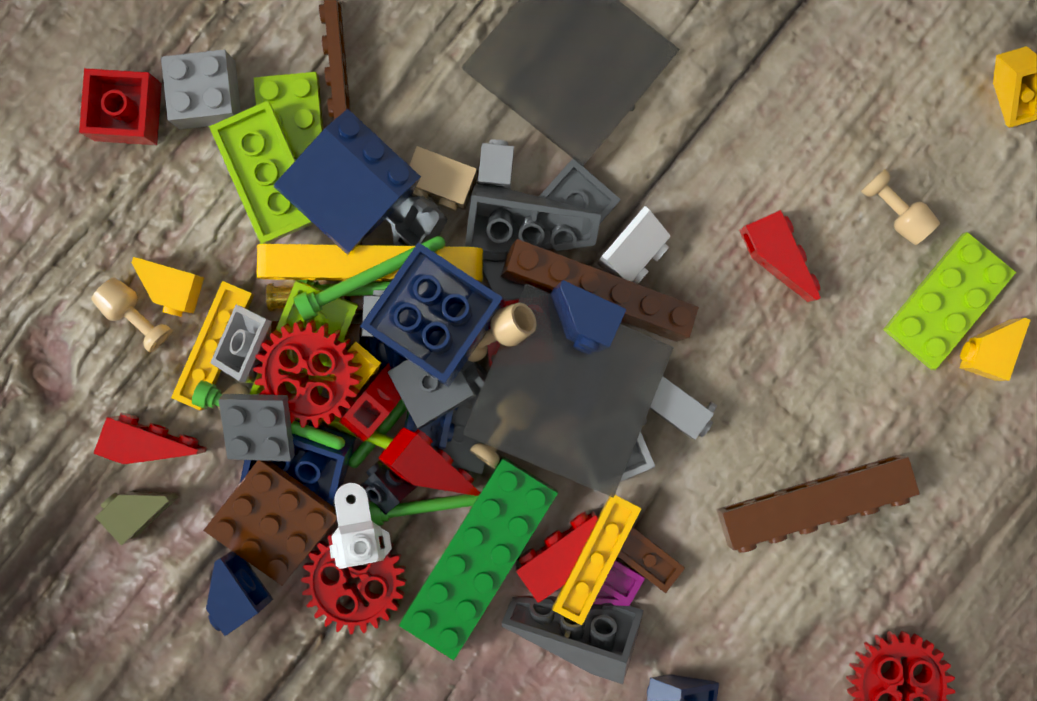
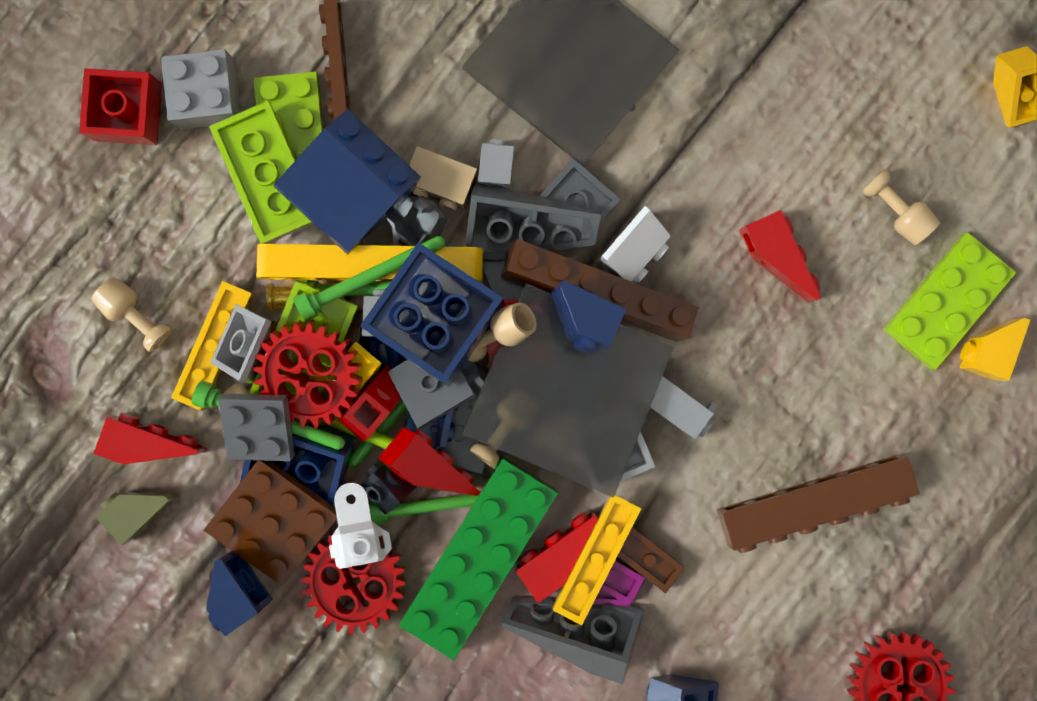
(169, 286): yellow slope -> none

